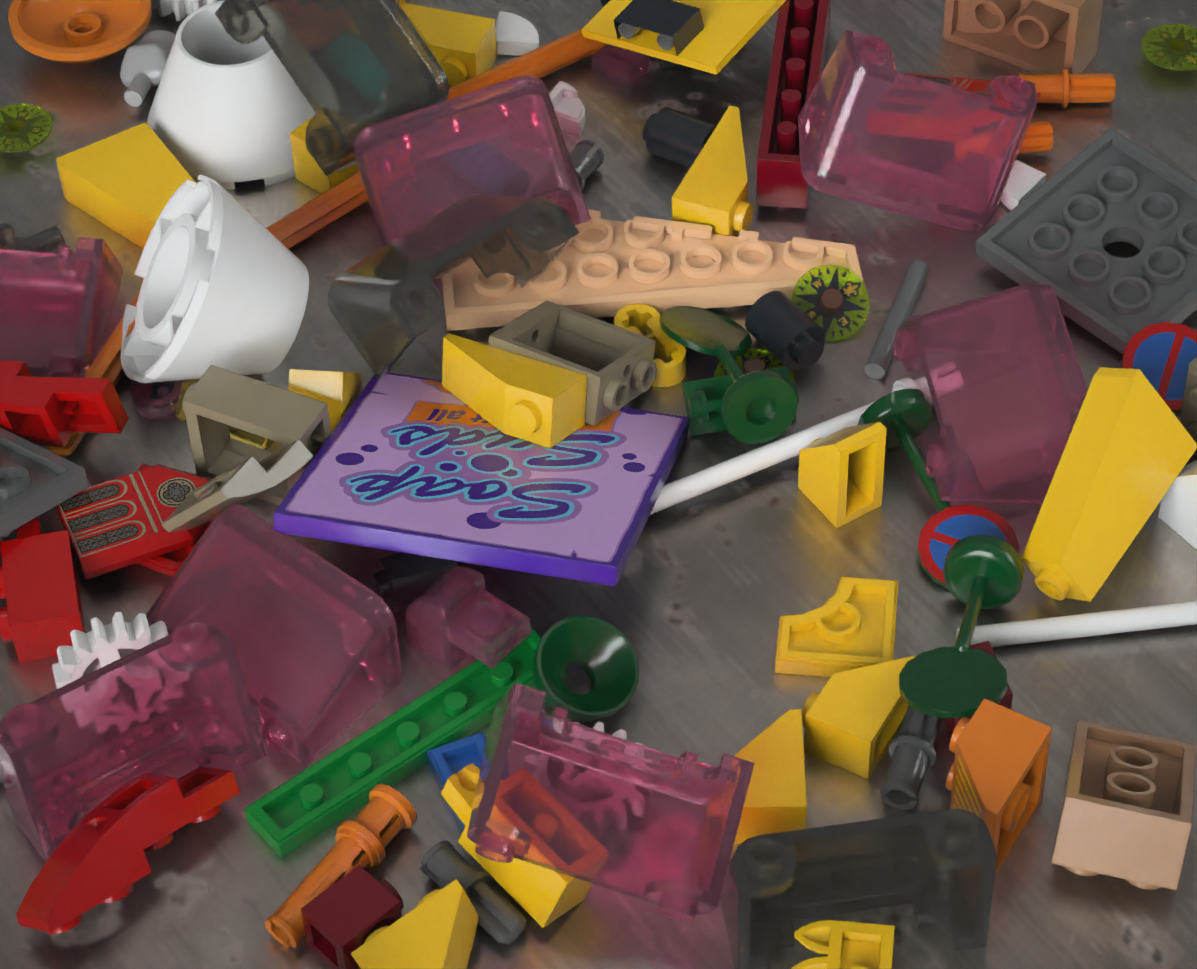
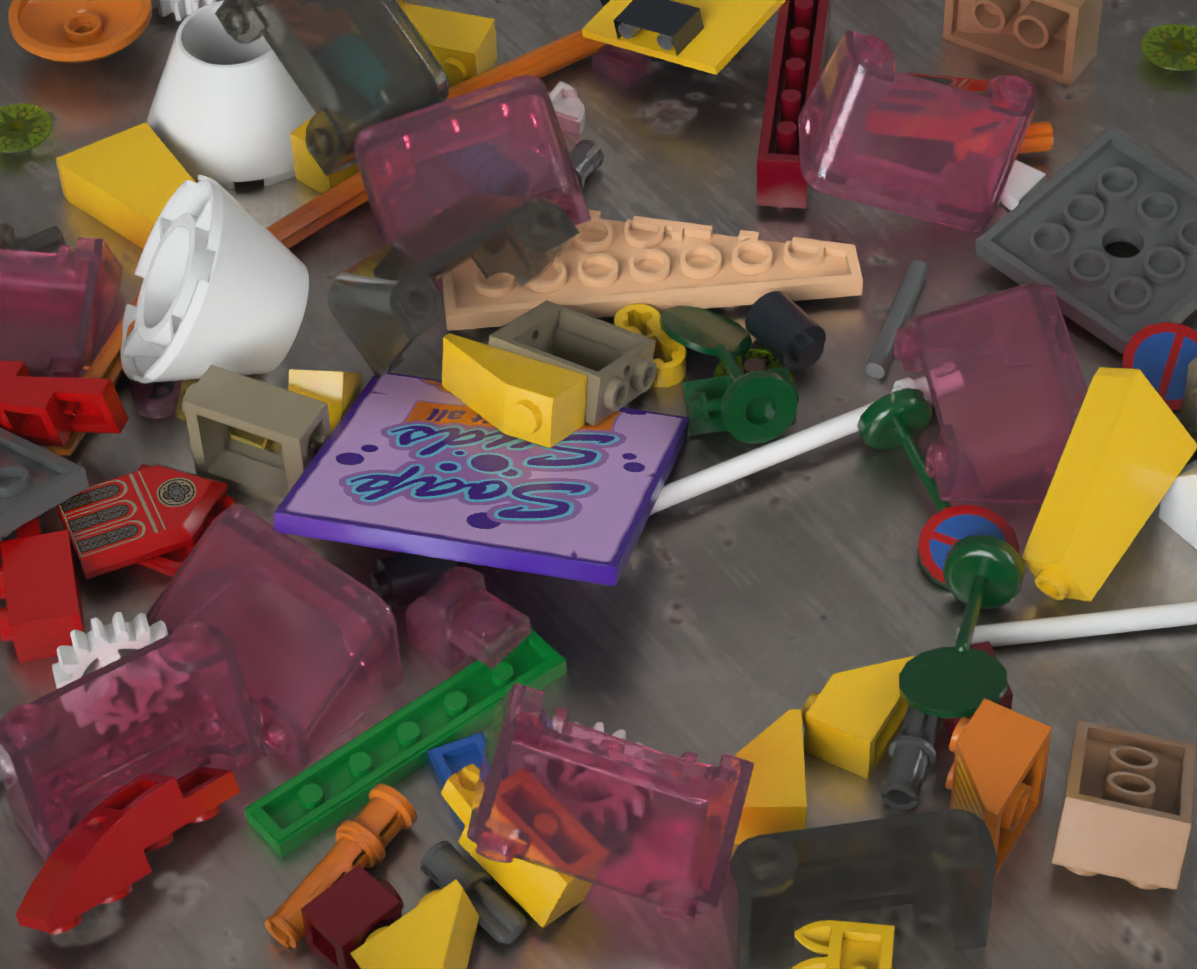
(145, 64): light grey piece -> none
(236, 487): dark tan slope -> none
(515, 35): white tile -> none
(599, 652): dark green piece -> none
(676, 136): black brick -> none
(717, 182): yellow slope -> none
(833, 300): piece -> none
(844, 472): yellow slope -> none
(844, 633): yellow tile -> none
(1072, 88): orange axle -> none

